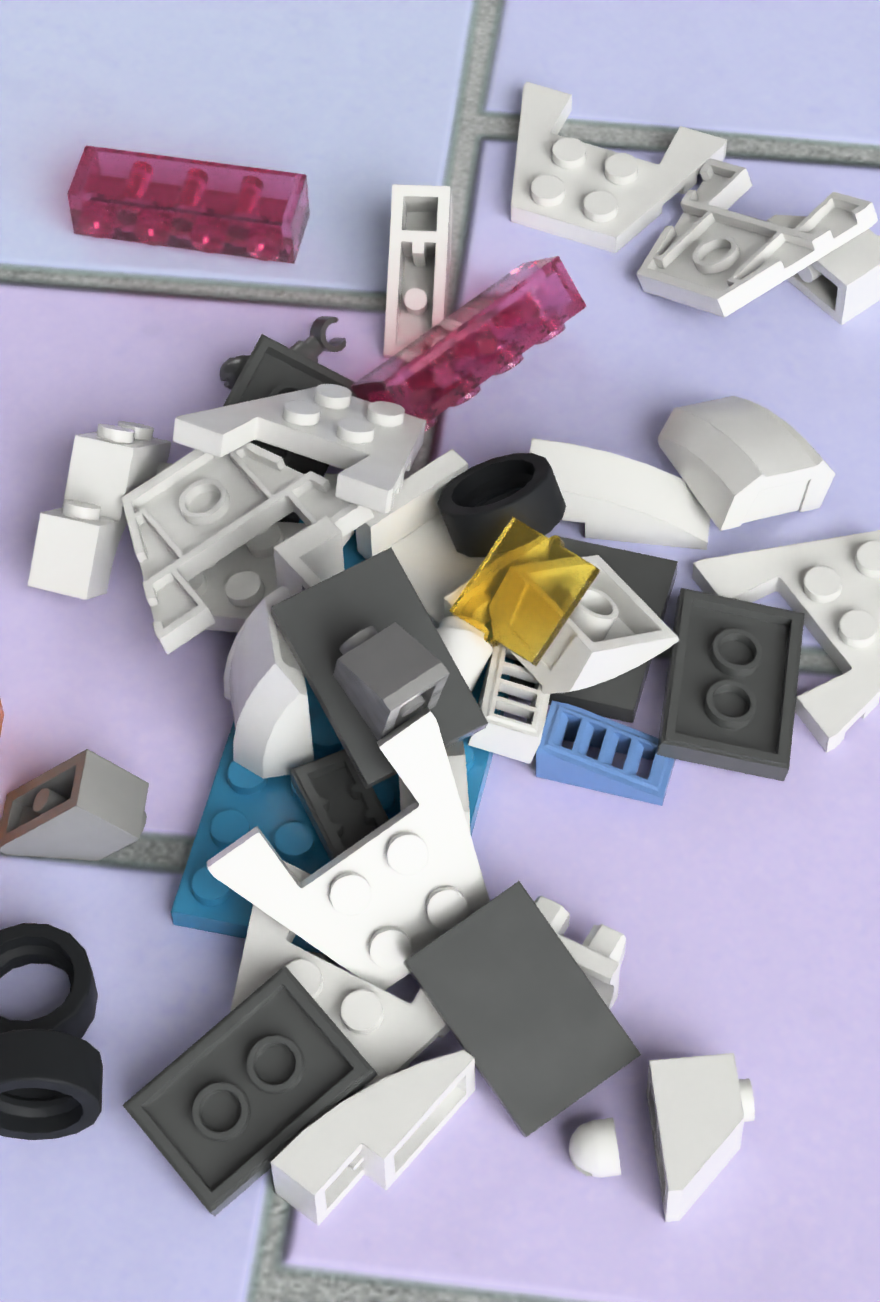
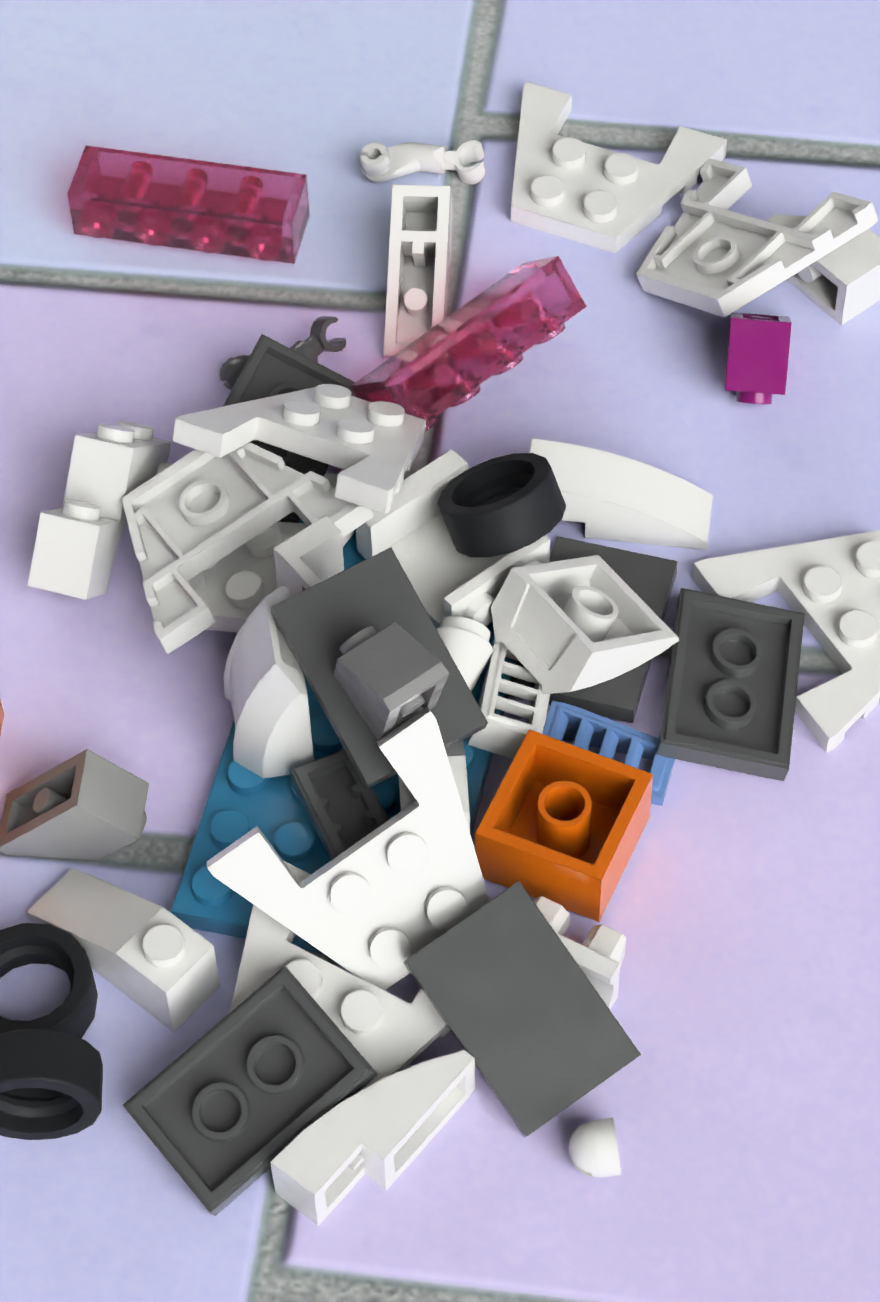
(133, 945): none -> white slope
(389, 163): none -> white arm
(524, 591): clear yellow piece -> none
(564, 824): none -> orange brick
(695, 1123): white slope -> none
(743, 461): white slope -> none
(757, 356): none -> magenta slope

